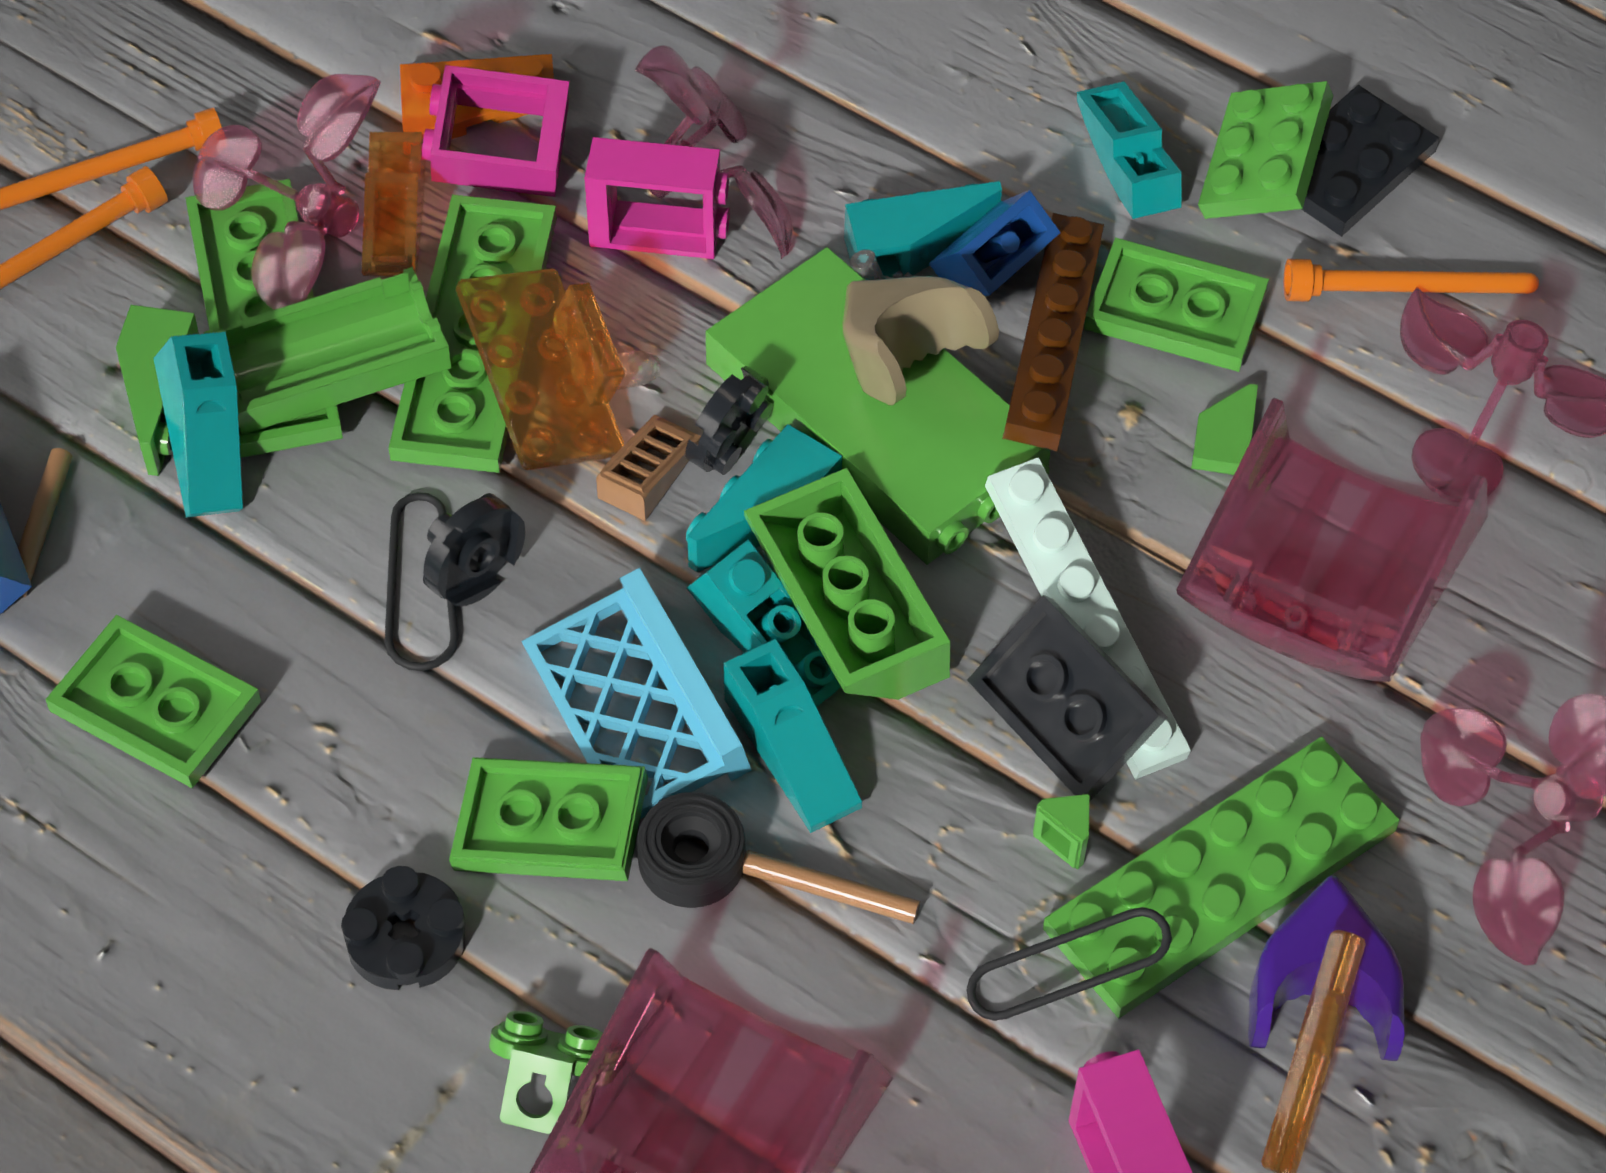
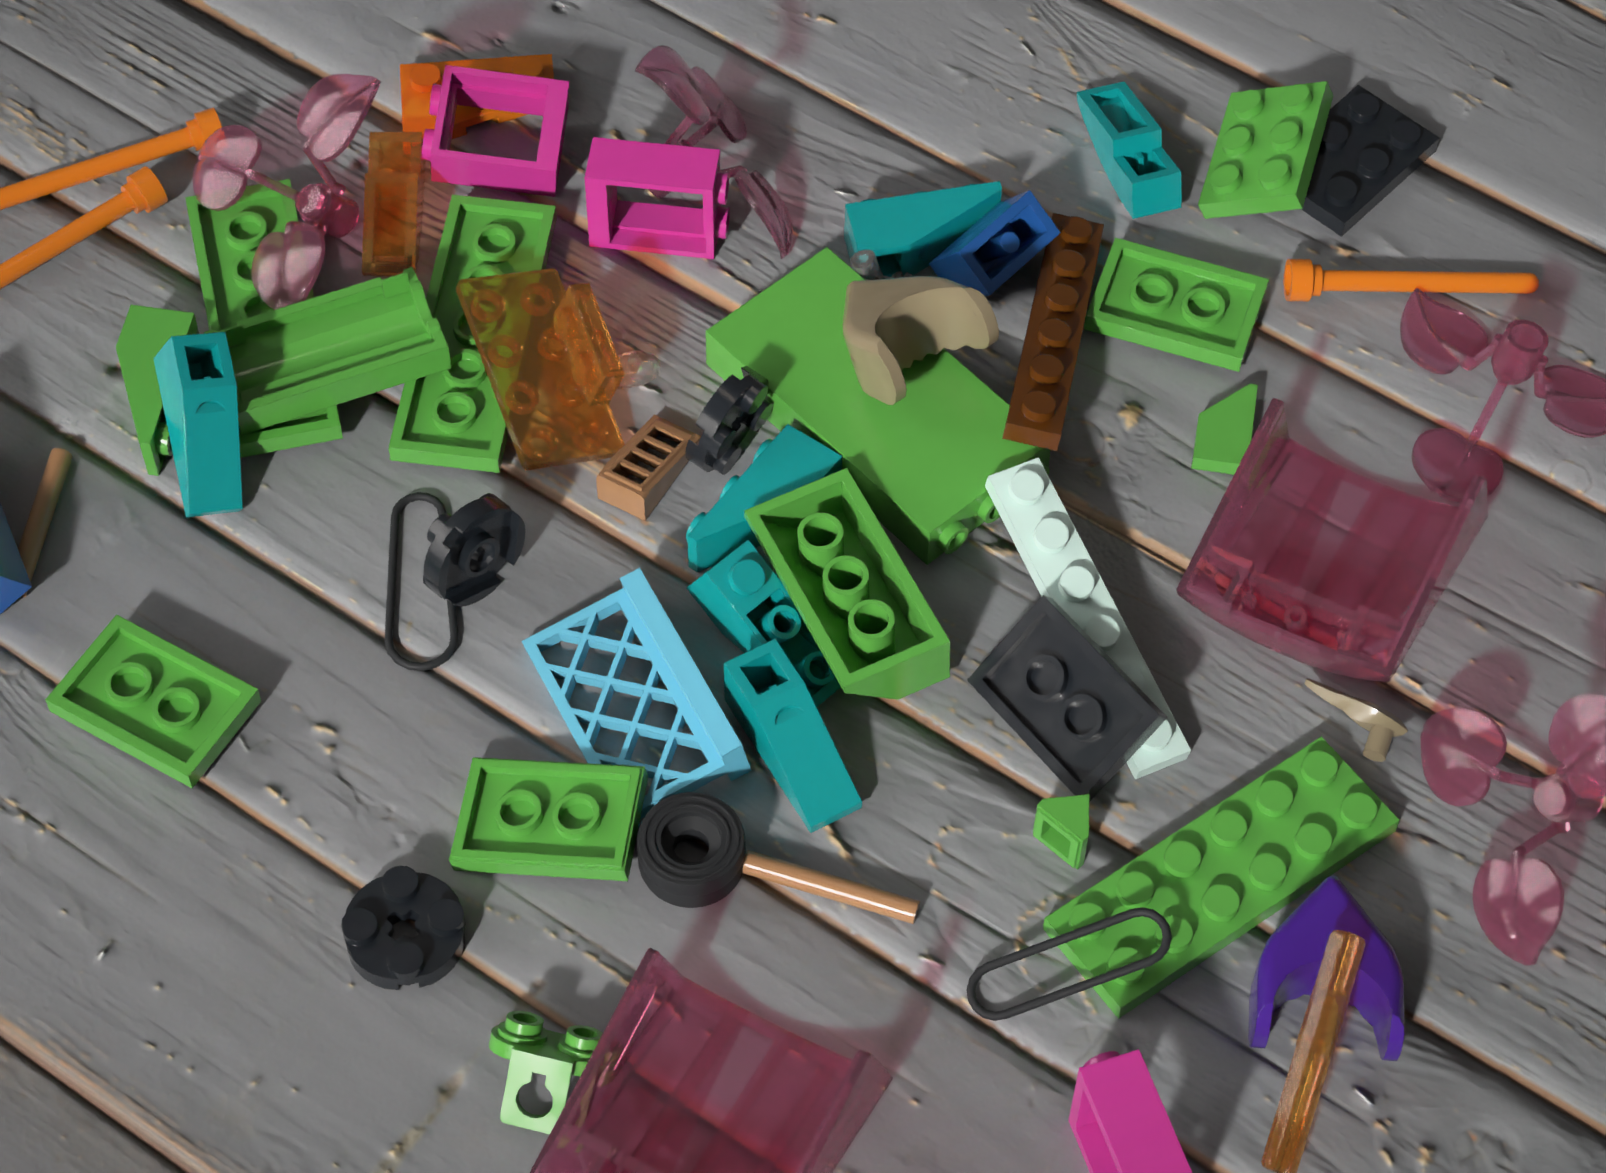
(1371, 717): none -> dark tan bar

